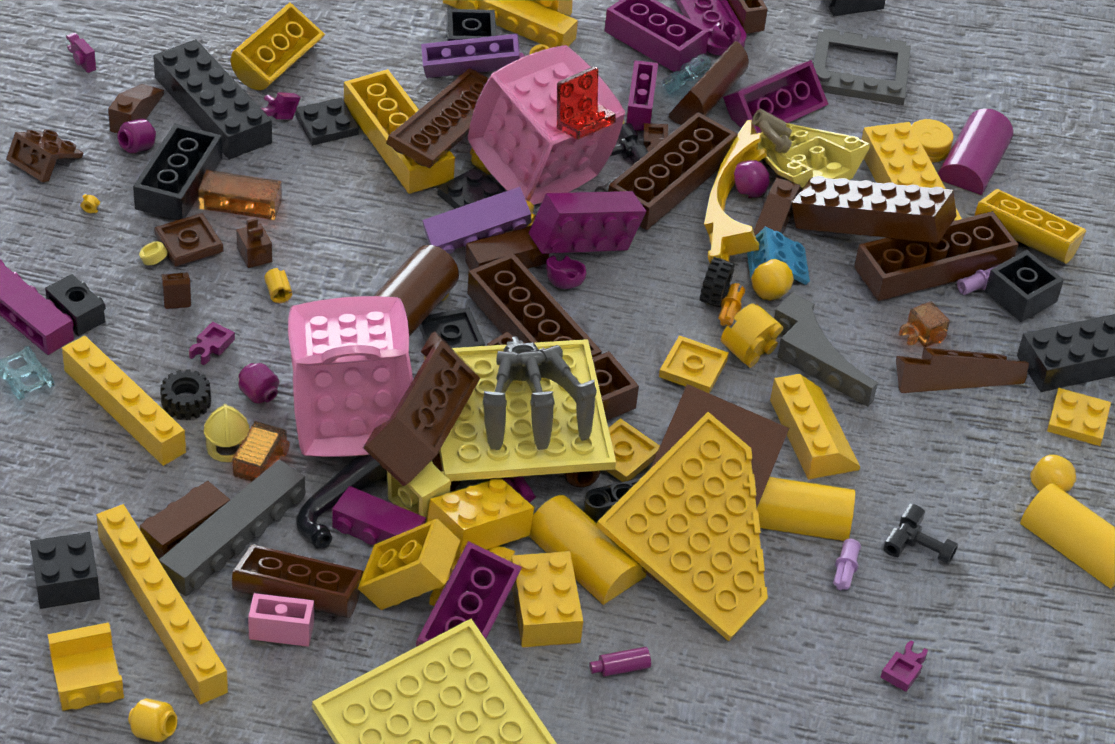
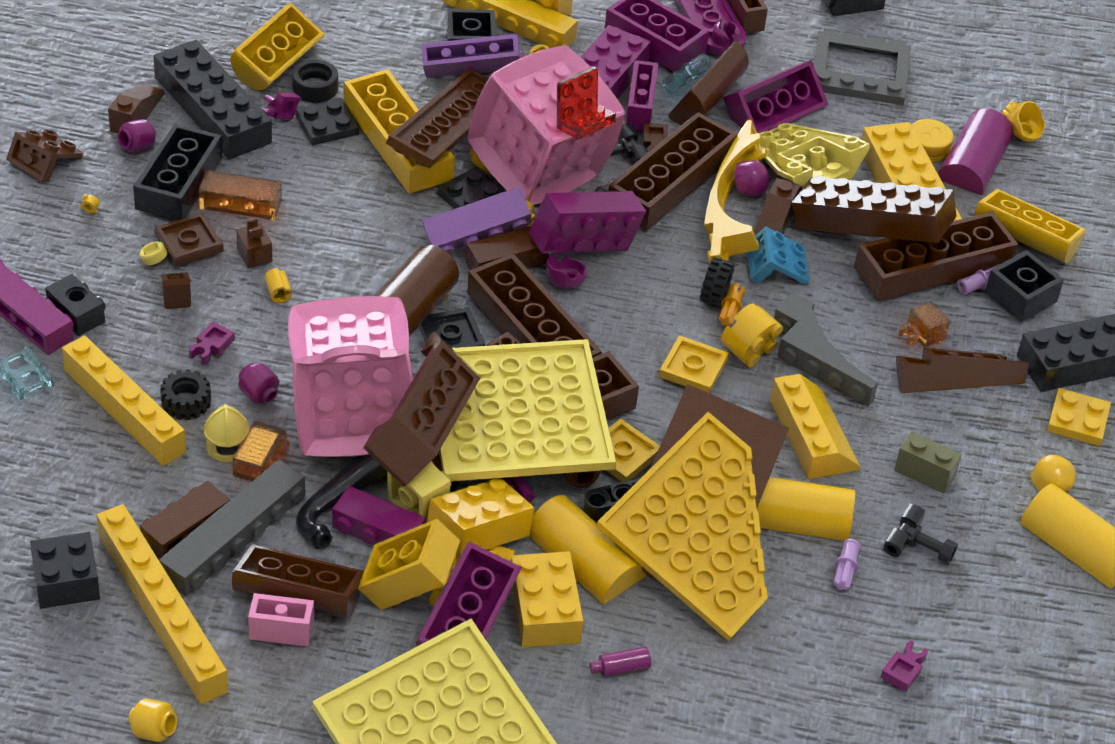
(82, 52): magenta plate -> none
(85, 666): yellow panel -> none
(315, 69): none -> black tyre
(529, 364): dark grey piece -> none
(615, 56): none -> magenta brick
(772, 279): yellow hair -> none
(773, 128): dark tan plant -> none
(927, 462): none -> olive brick
(1025, 120): none -> yellow hair

